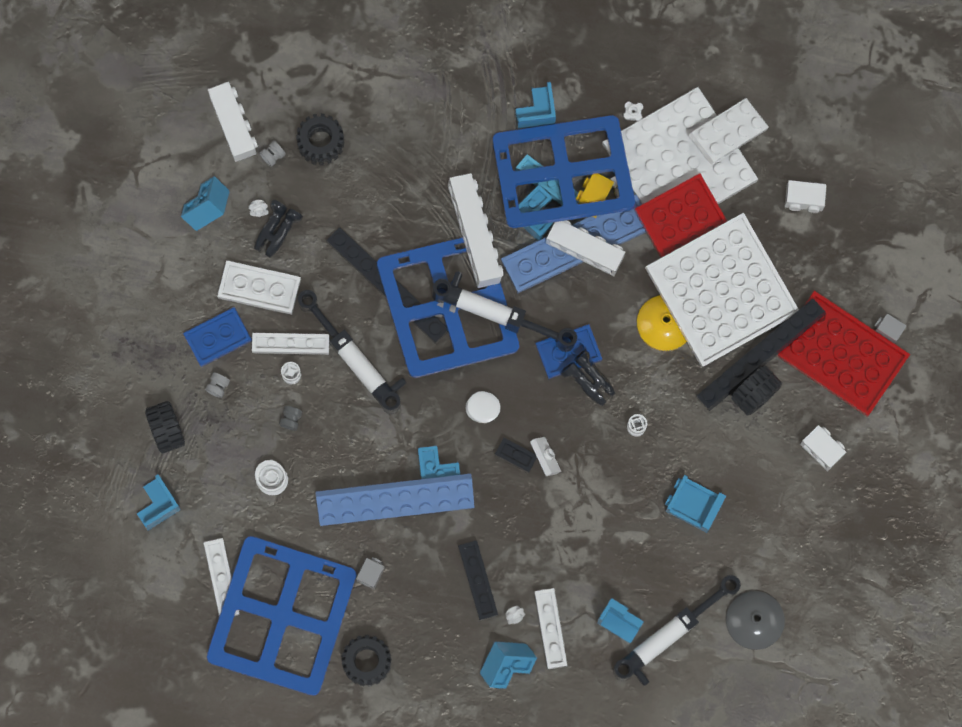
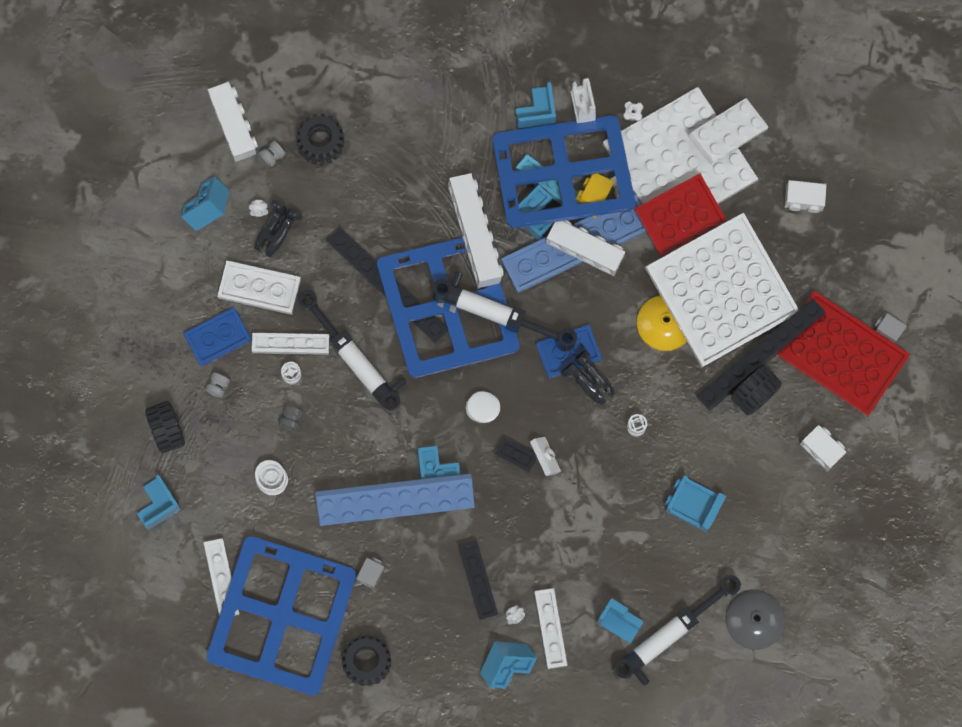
(583, 102): none -> white hinge

